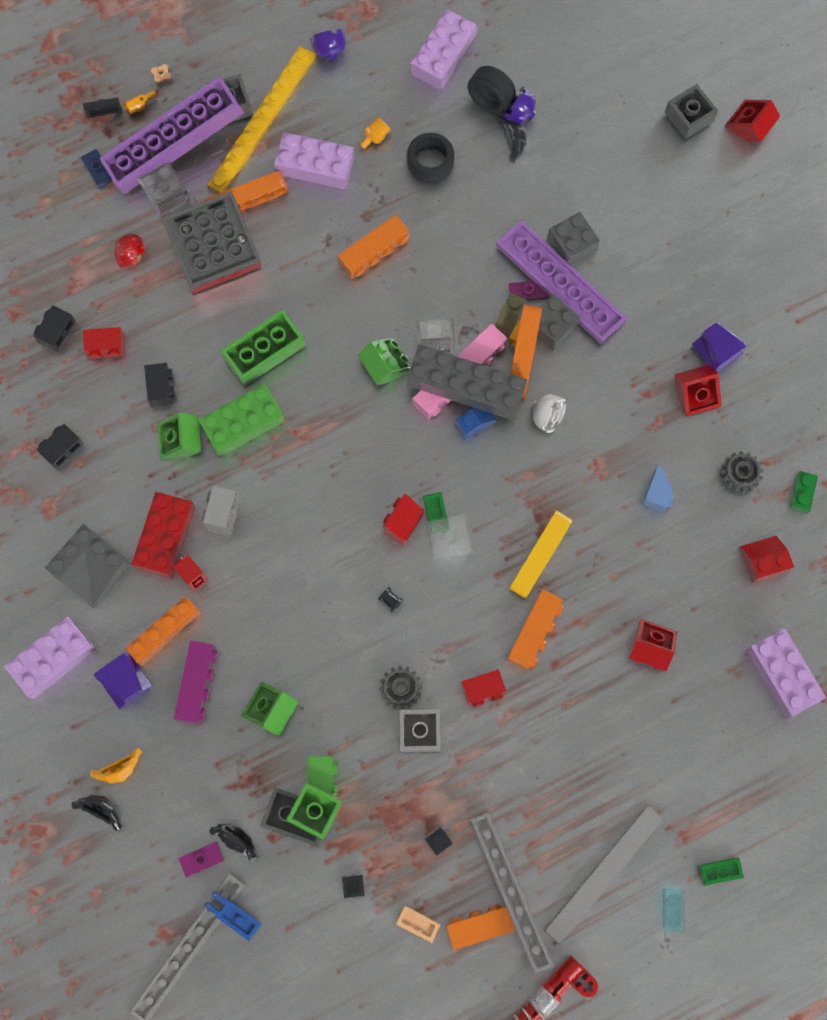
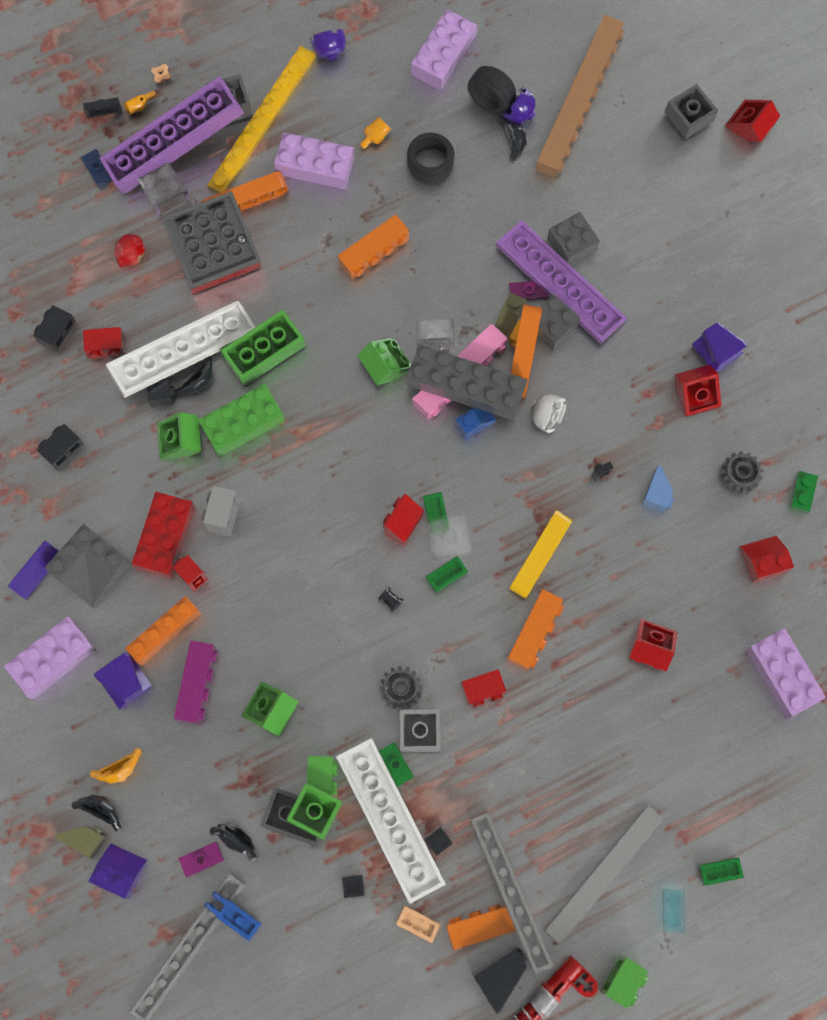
(33, 571): none -> dark purple slope
(83, 839): none -> olive slope
(118, 871): none -> dark purple slope
(179, 349): none -> white plate
(198, 380): none -> black piece
(390, 821): none -> white plate
(396, 764): none -> green plate
(446, 574): none -> green plate
(501, 976): none -> black slope
(579, 96): none -> medium nougat brick
(602, 470): none -> black plate
(624, 982): none -> bright green brick

